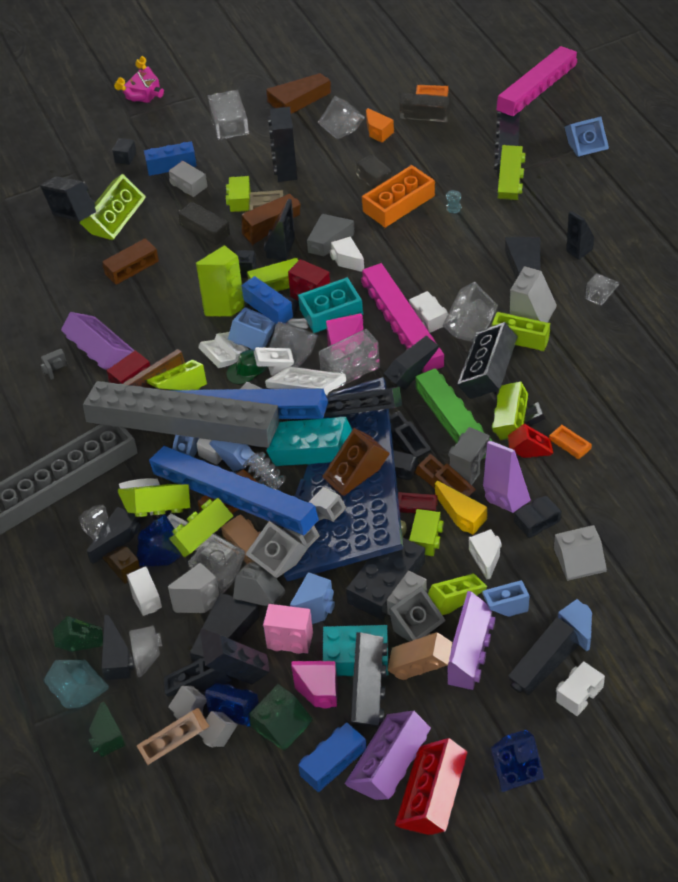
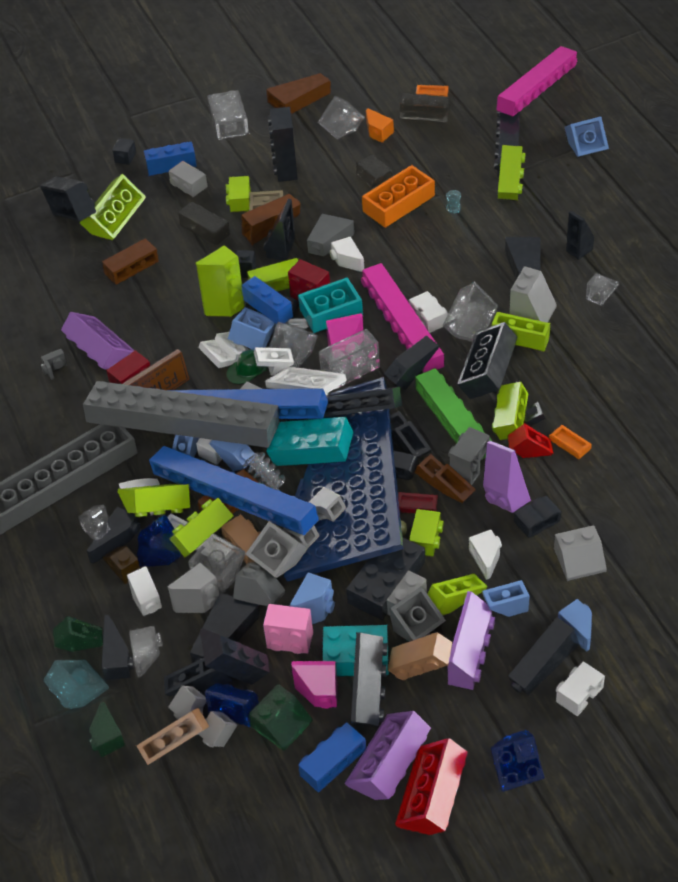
(142, 85): dark pink torso -> none
(183, 377): lime slope -> none
(355, 462): reddish brown slope -> none
(464, 511): yellow slope -> none

